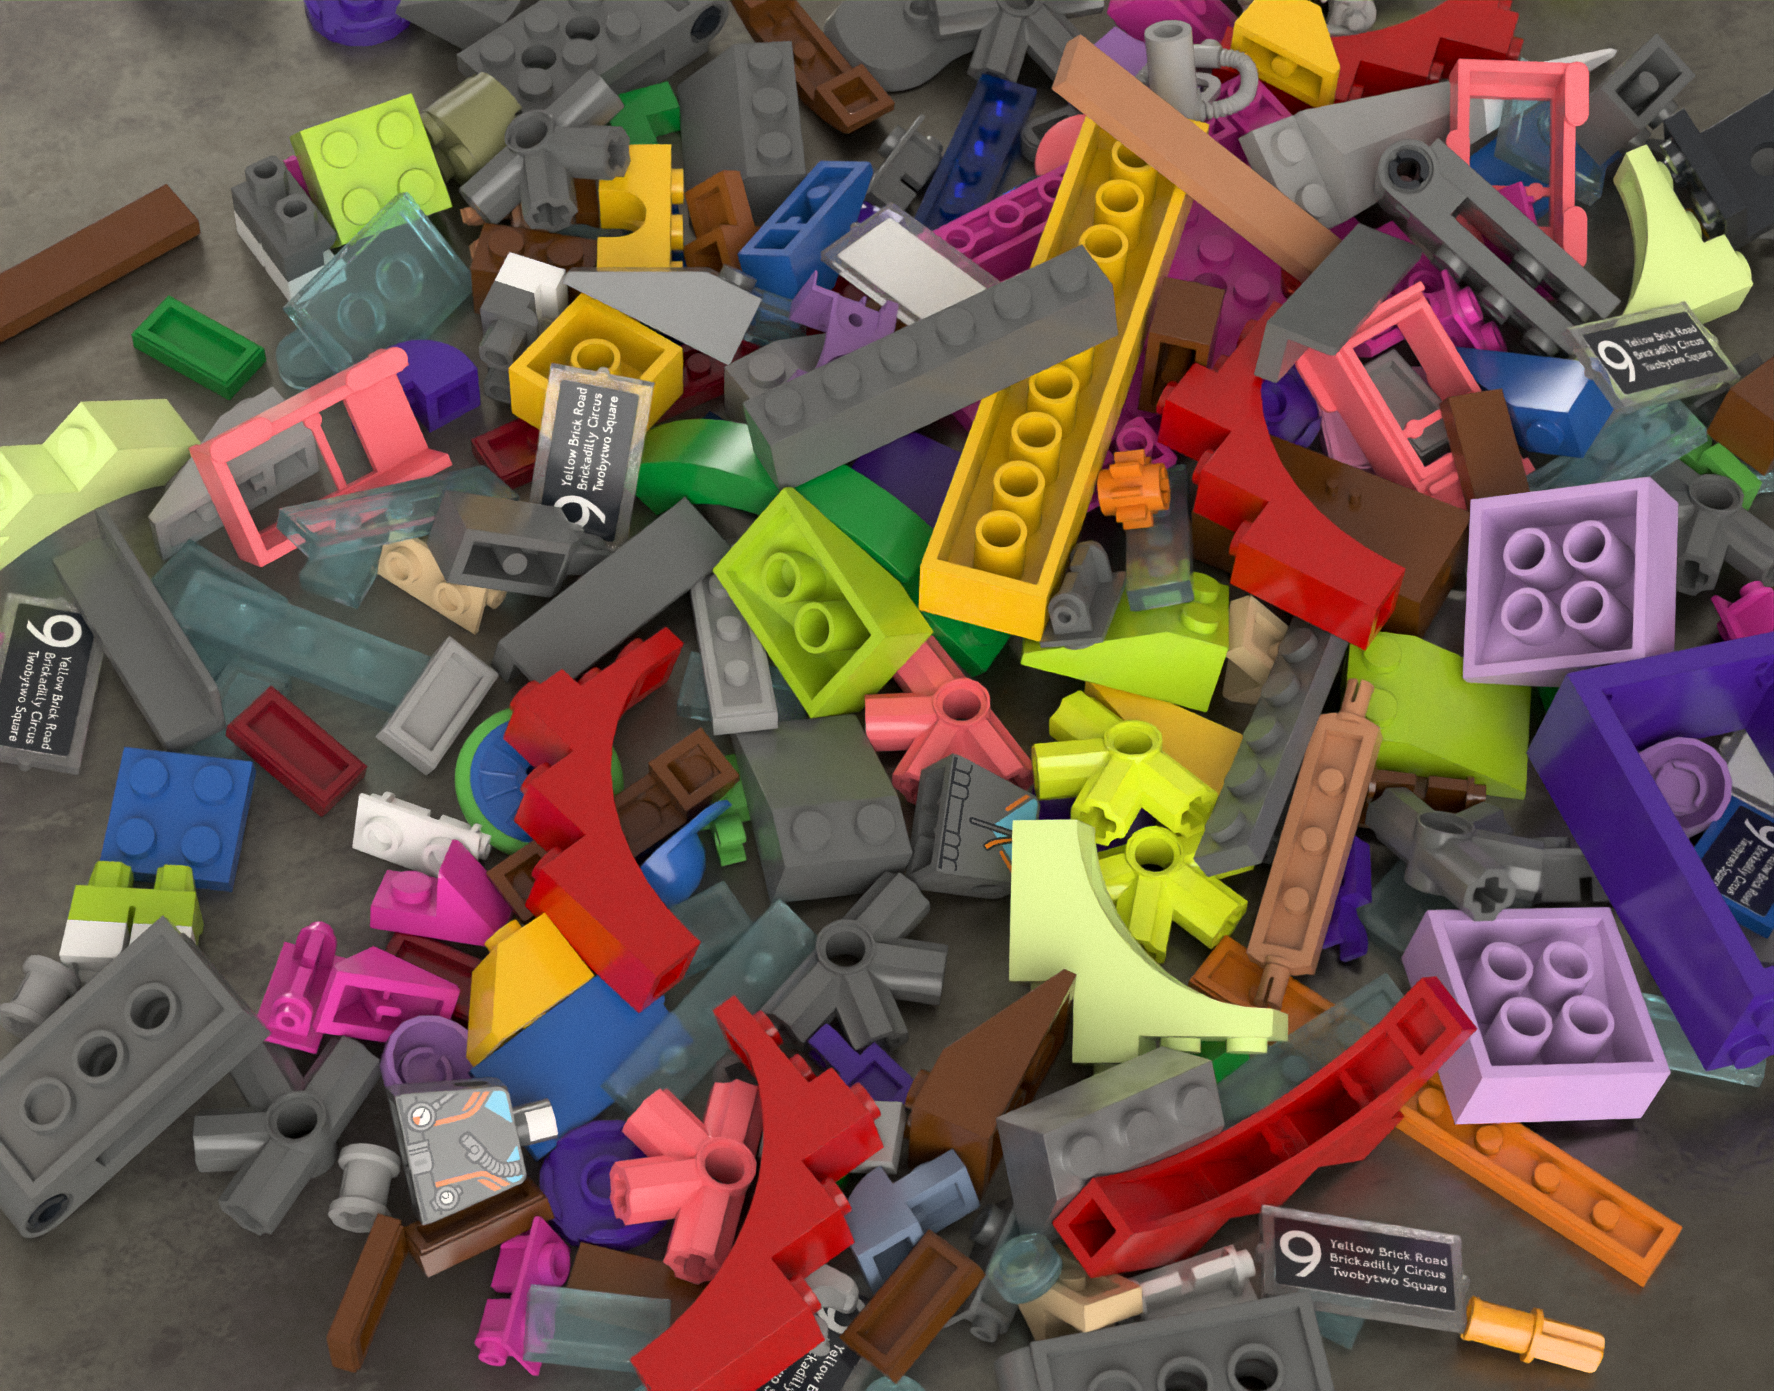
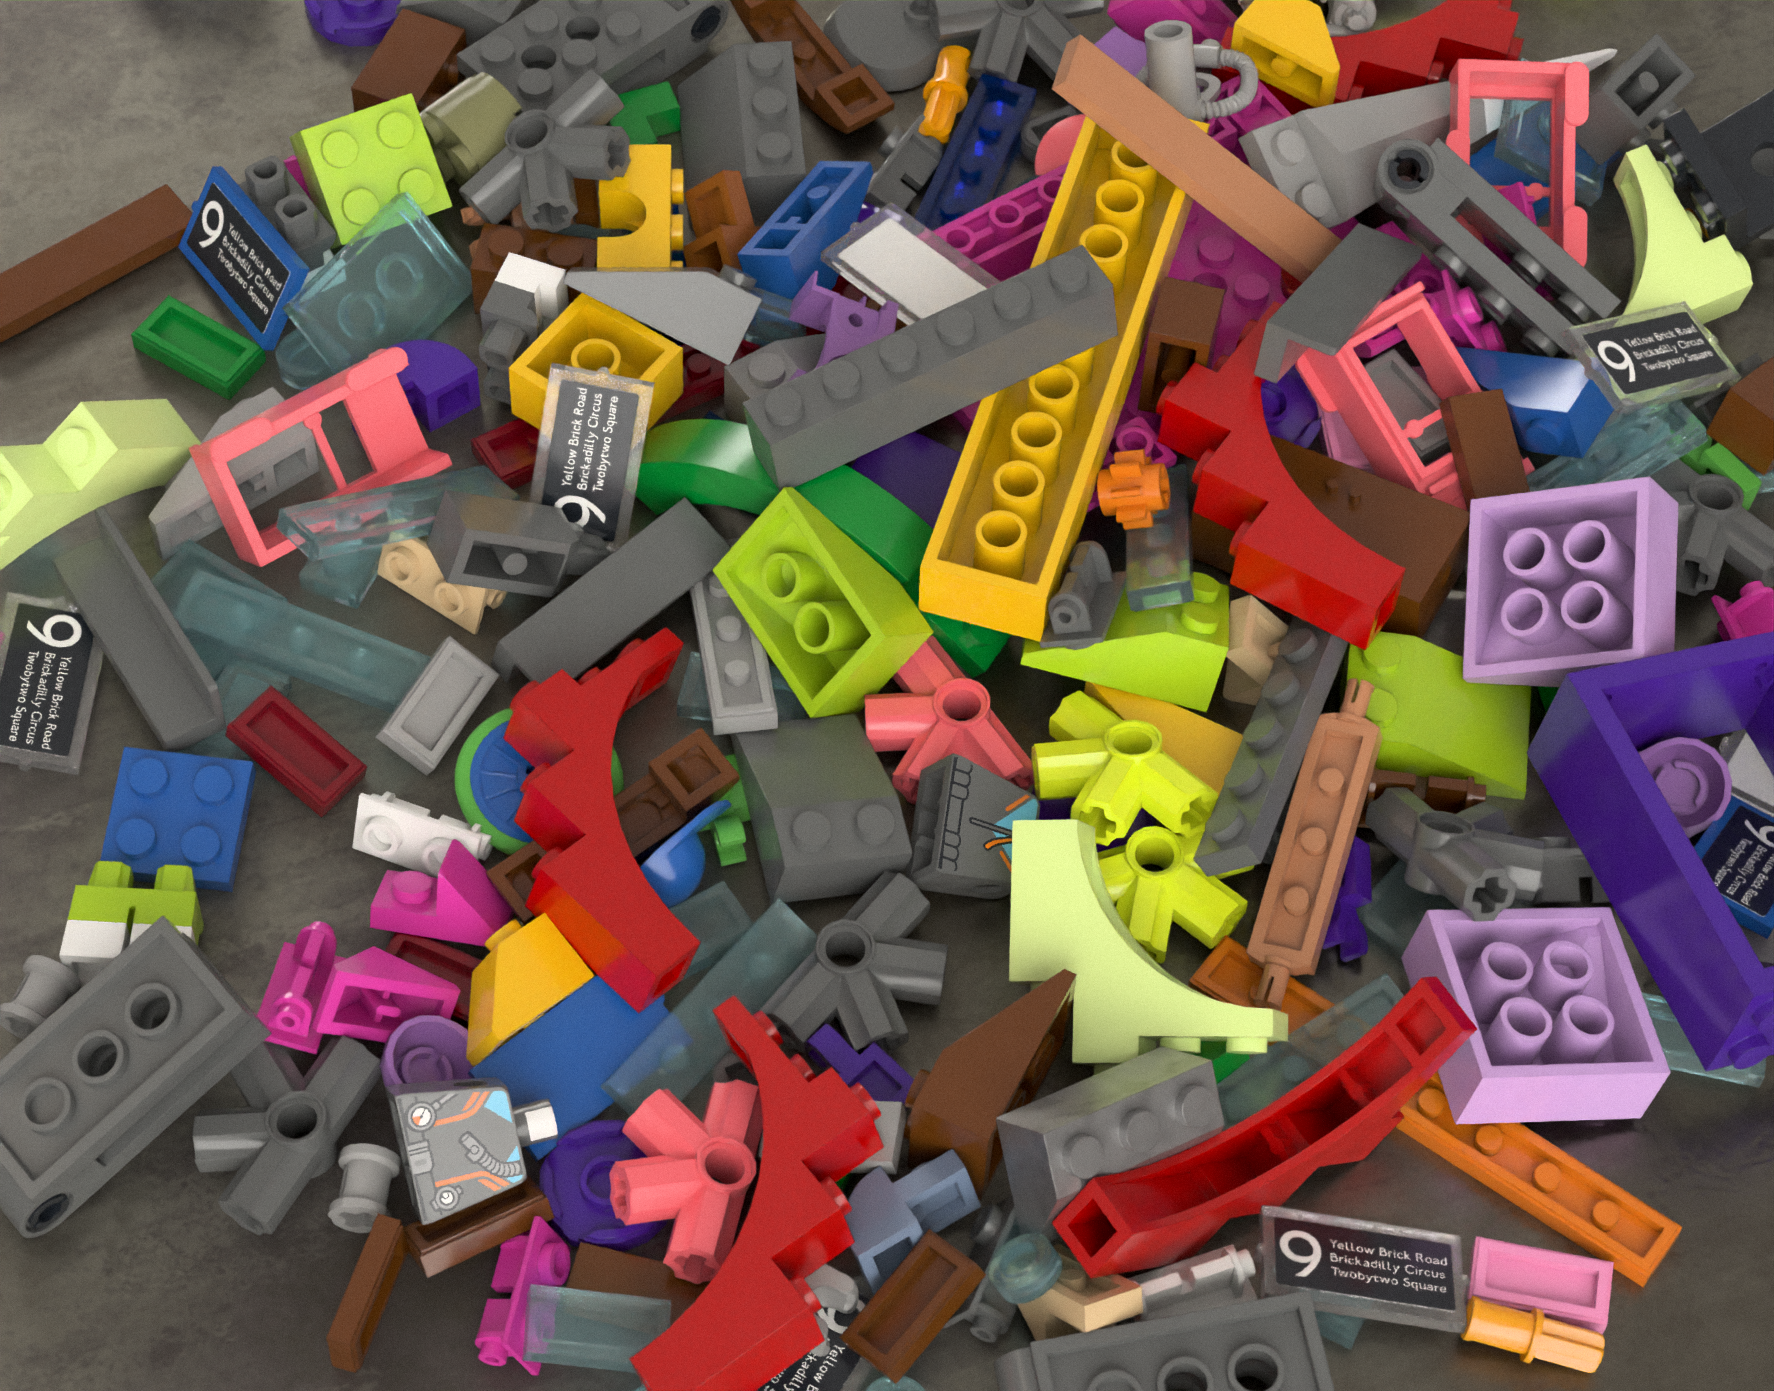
(243, 257): none -> piece
(412, 58): none -> reddish brown brick
(946, 92): none -> light orange axle
(1528, 1277): none -> bright pink tile

